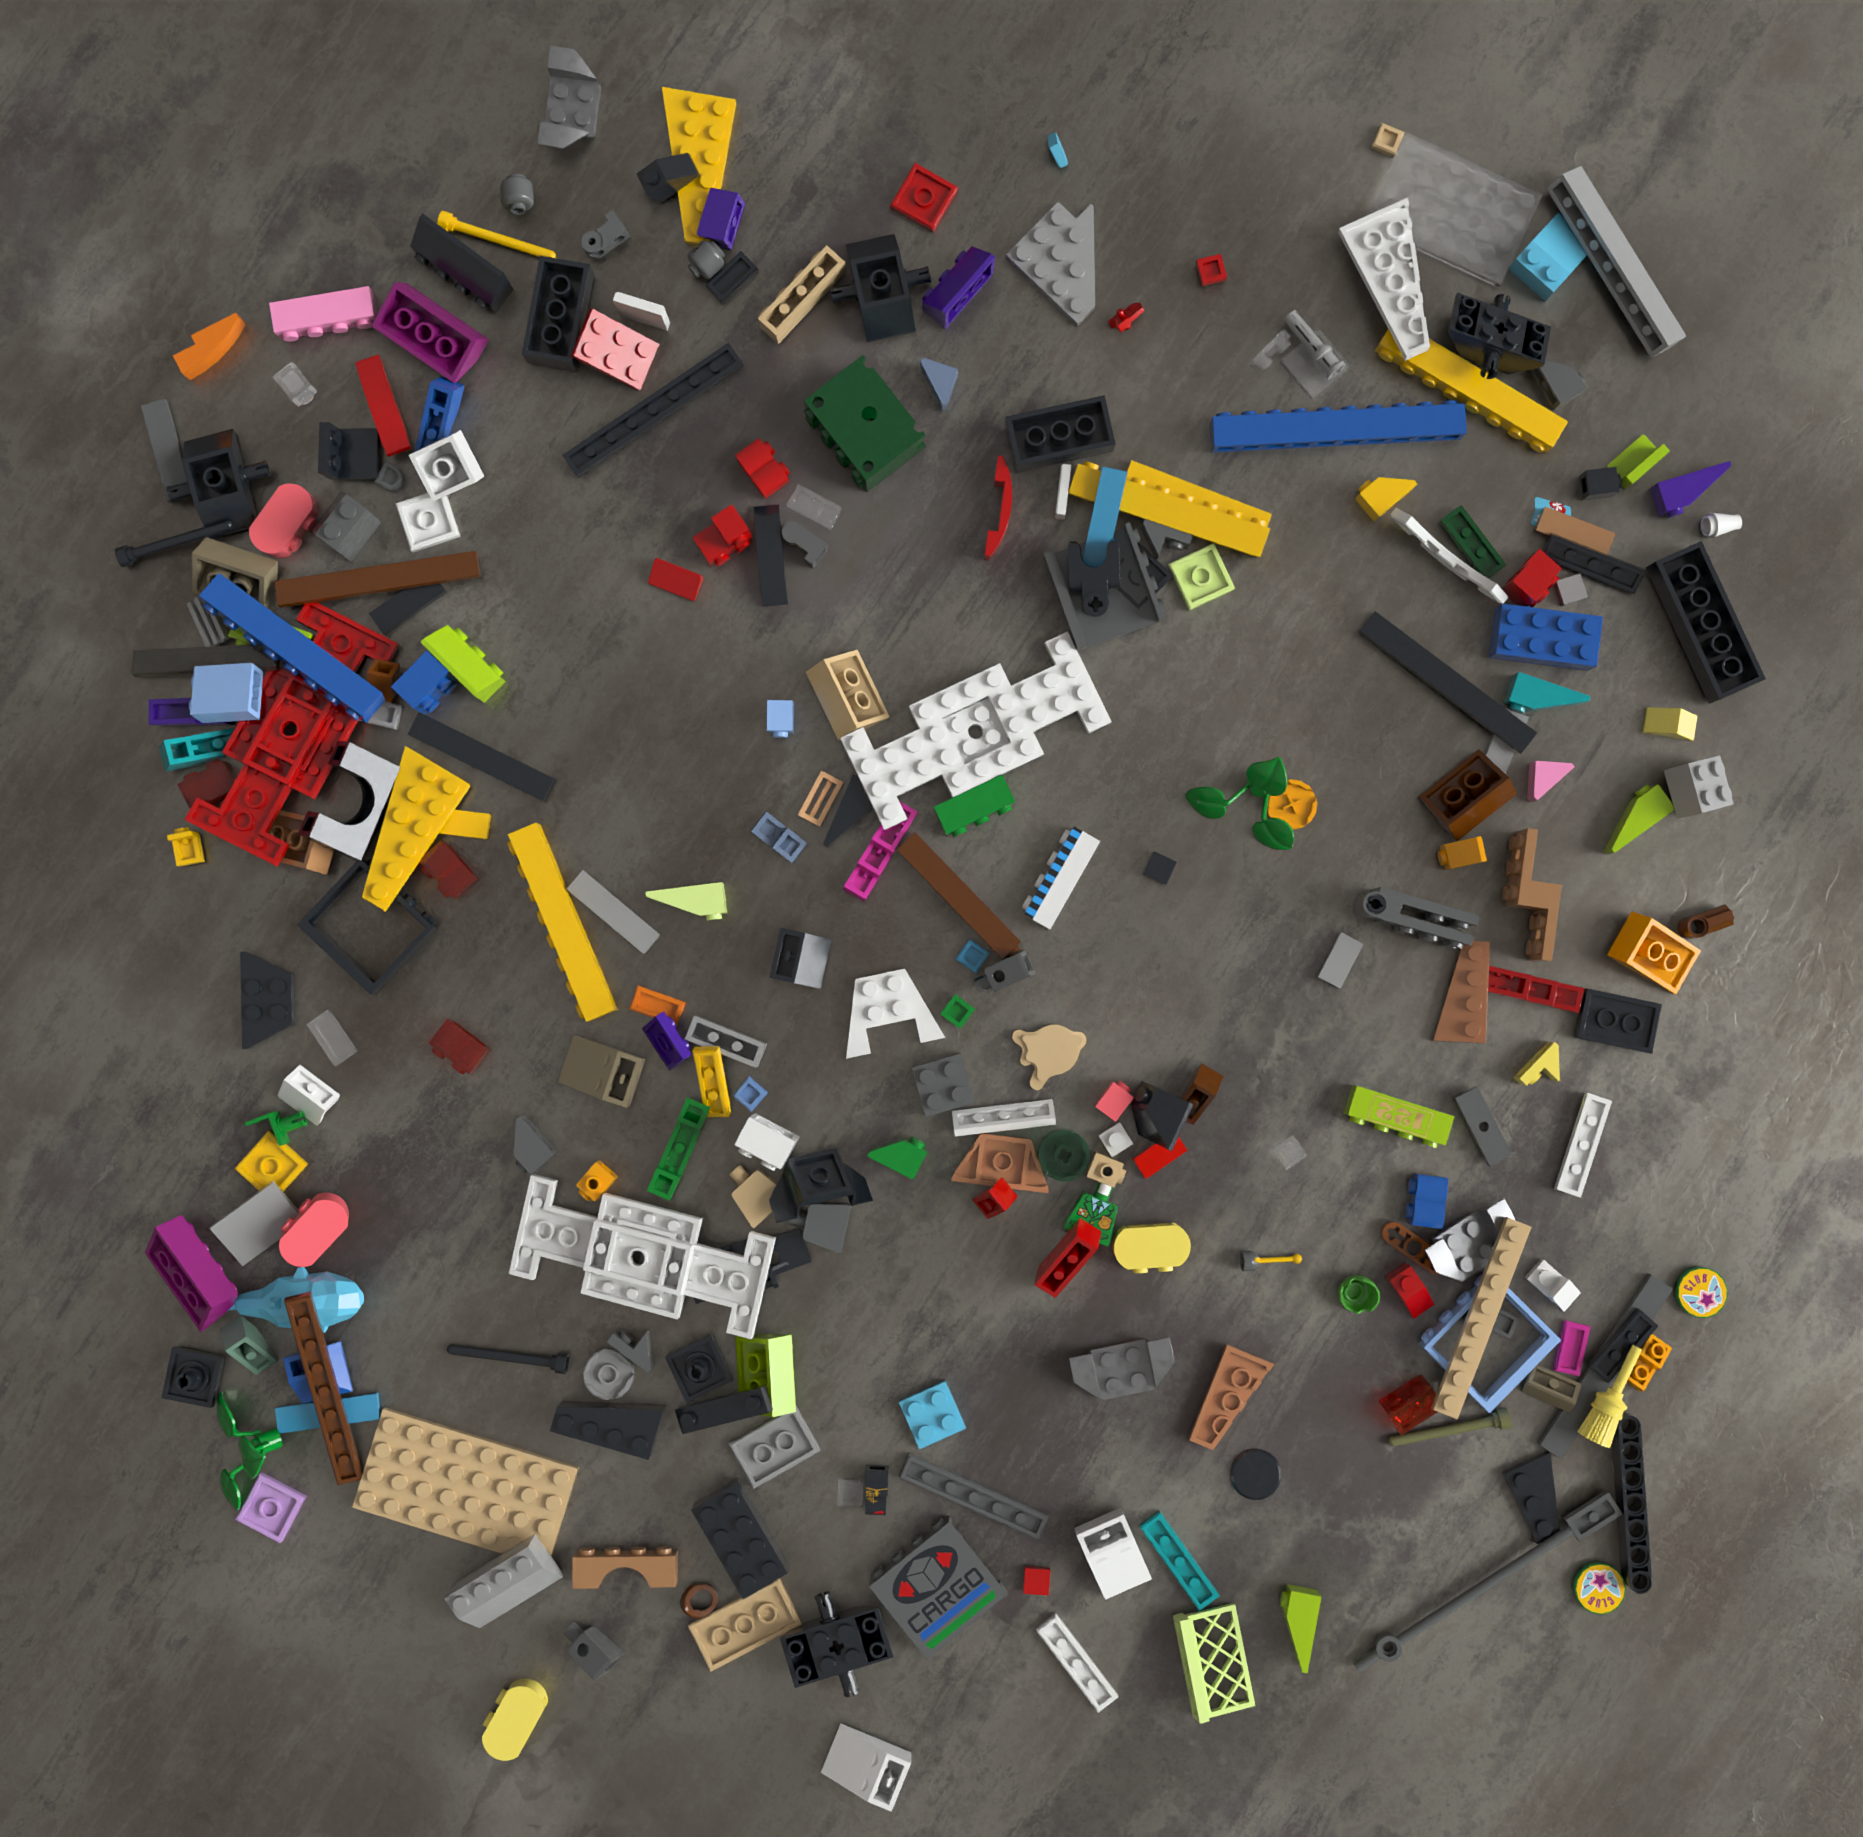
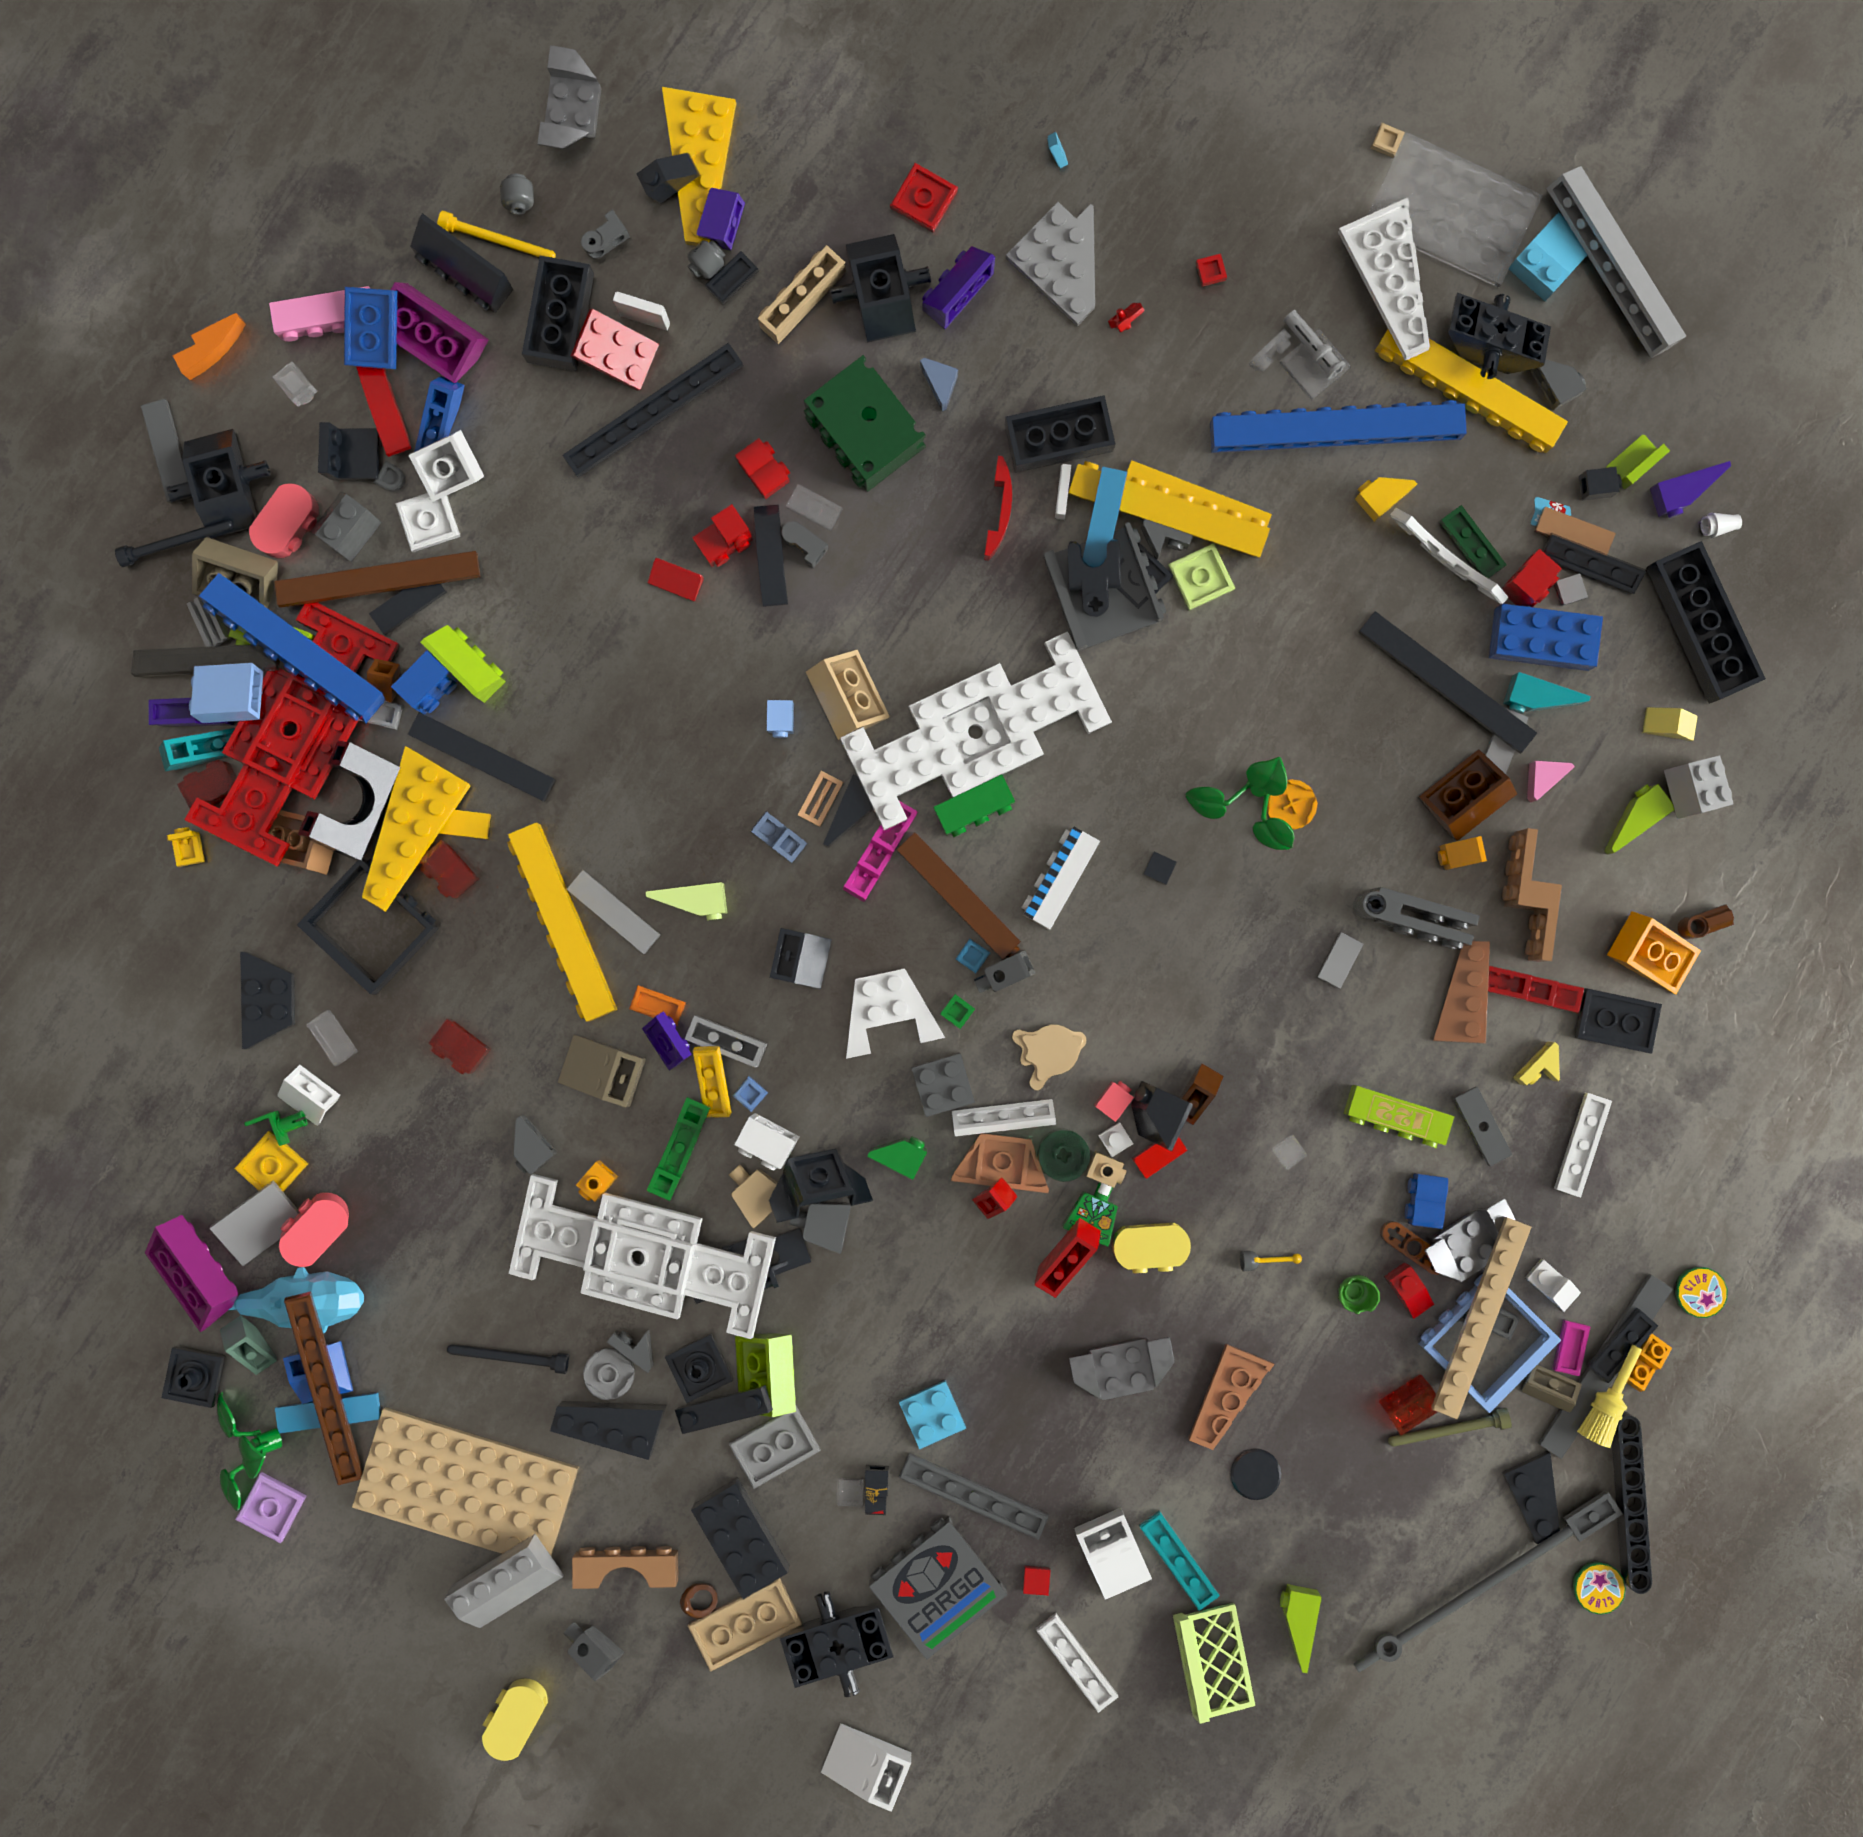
(370, 327): none -> blue tile

